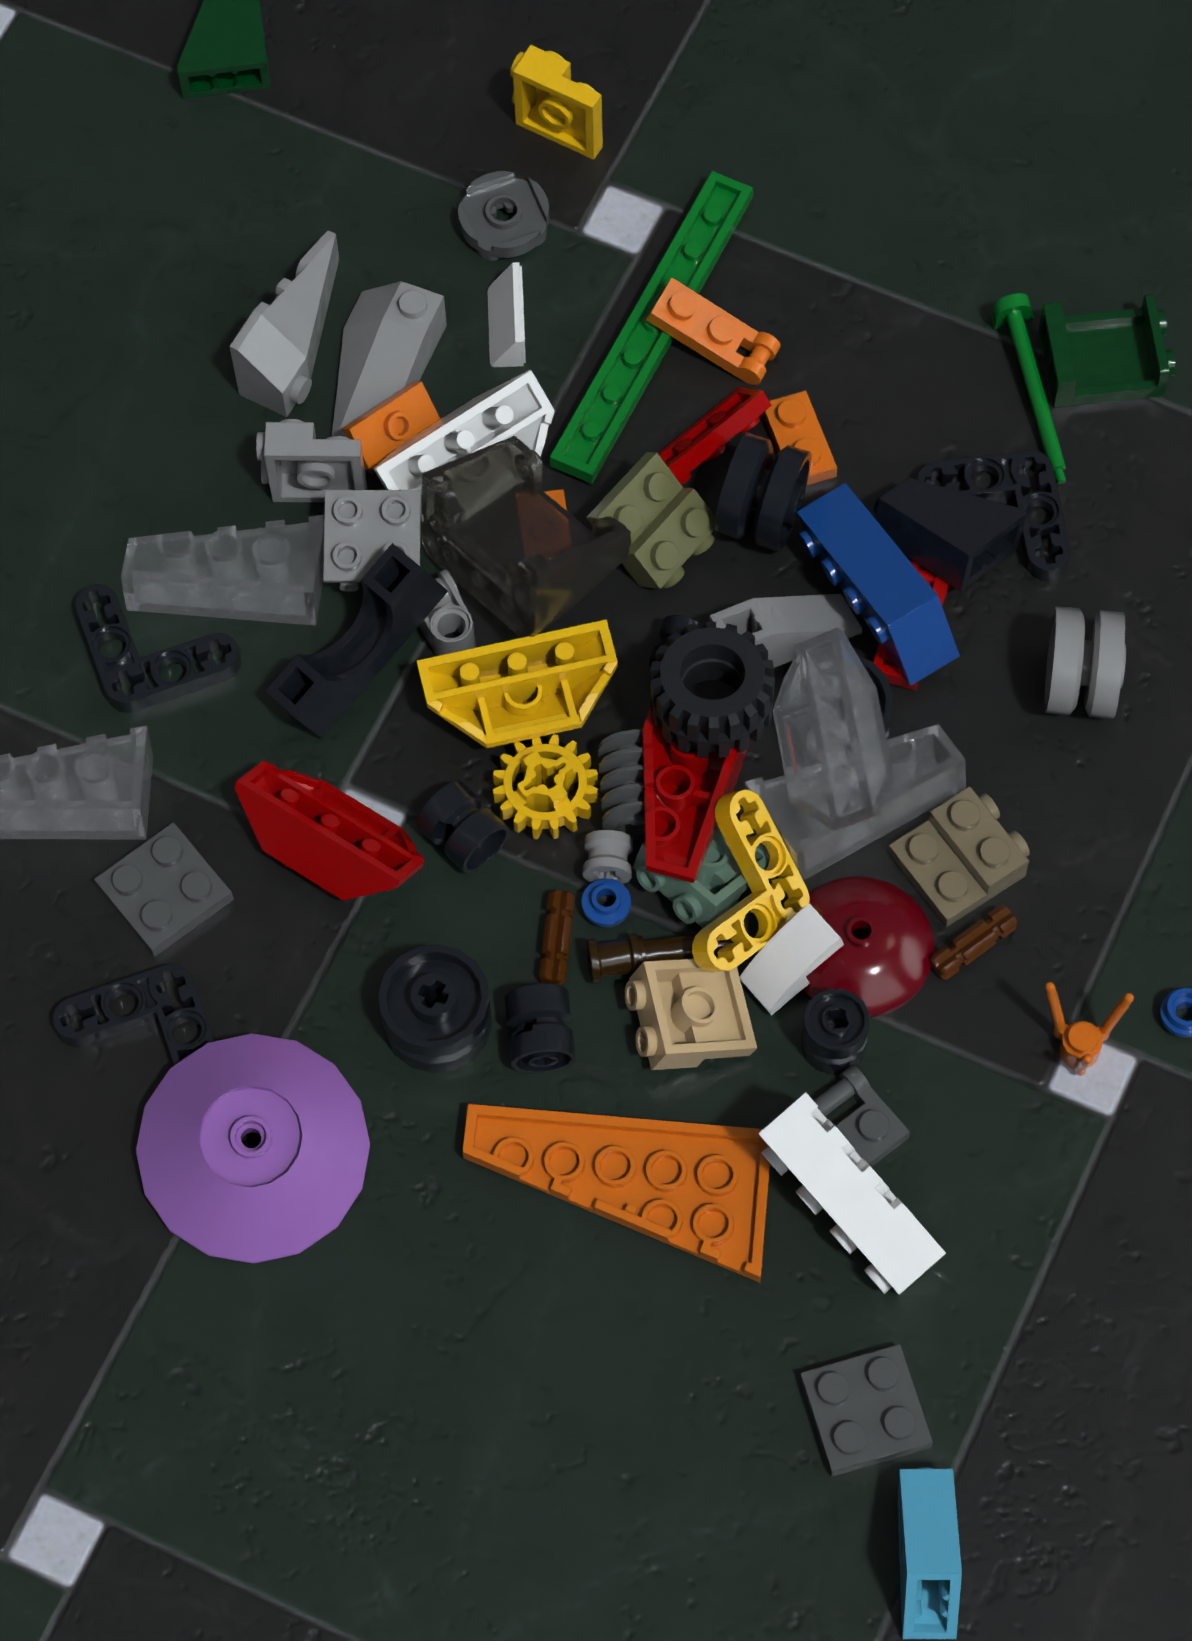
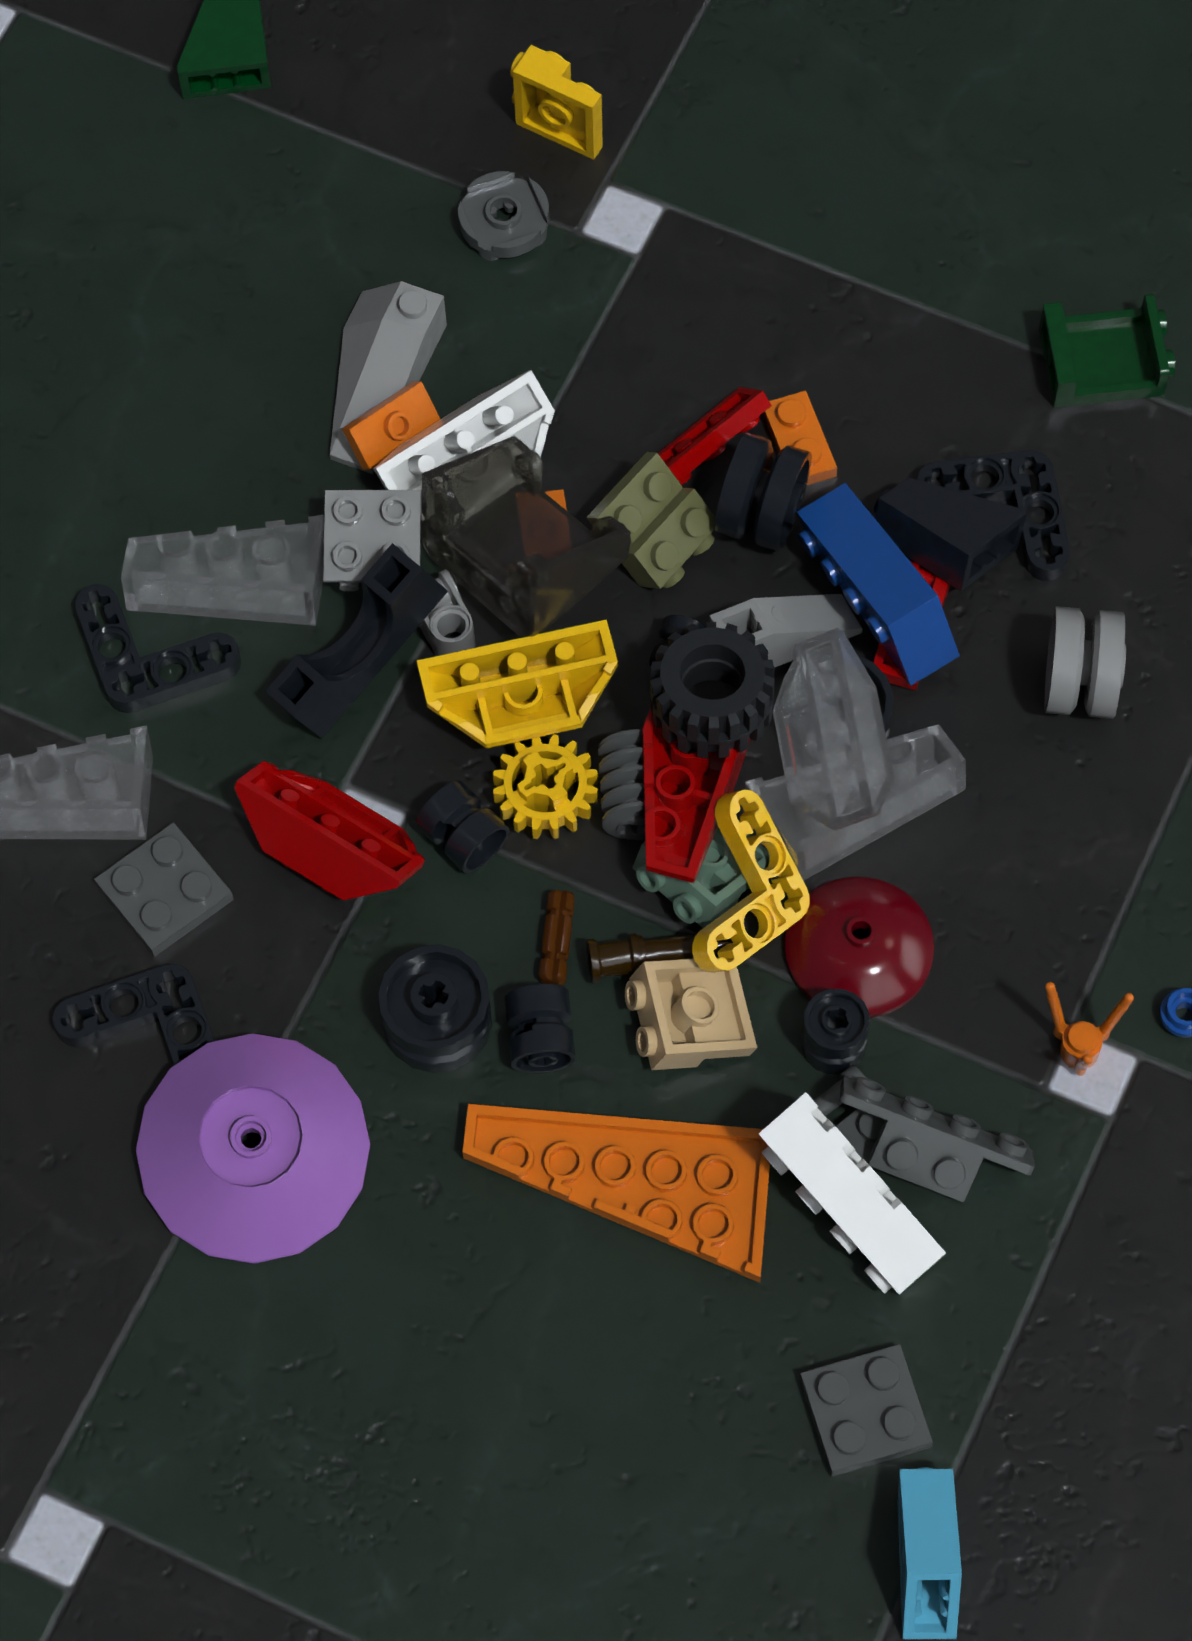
(281, 340): light grey wedge -> none
(304, 467): light grey plate -> none
(507, 319): white slope -> none
(608, 856): light grey wheel -> none
(609, 915): blue plate -> none
(641, 344): green plate -> none
(713, 332): orange plate -> none
(789, 957): white slope -> none
(928, 1145): none -> dark grey bracket
(961, 856): dark tan plate -> none
(973, 942): reddish brown axle -> none
(1014, 310): green piece -> none

